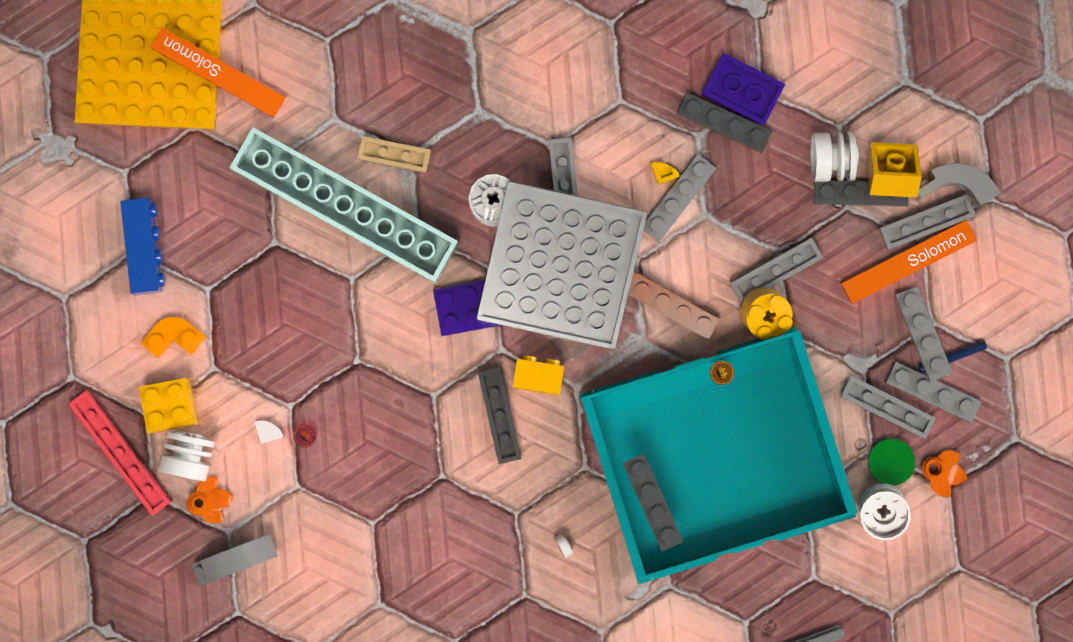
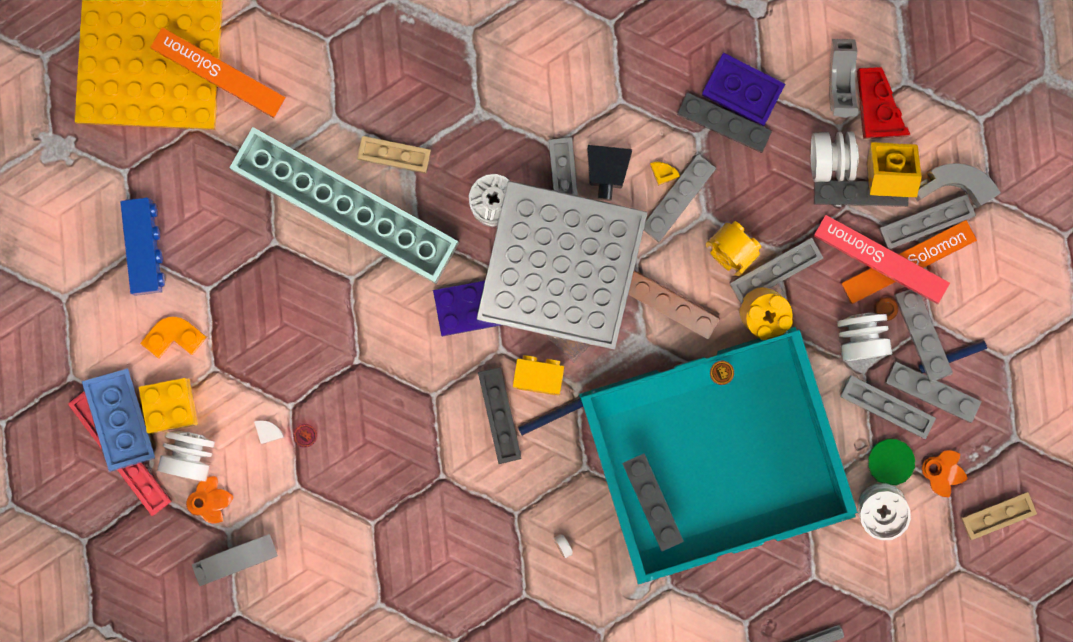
(118, 420): none -> medium blue plate
(551, 416): none -> dark blue bar
(607, 168): none -> black torso
(733, 248): none -> yellow brick
(842, 78): none -> light grey arch
(864, 337): none -> white wheel
(878, 109): none -> red wing
(881, 259): none -> coral tile
(886, 306): none -> dark orange tile
(998, 516): none -> tan plate

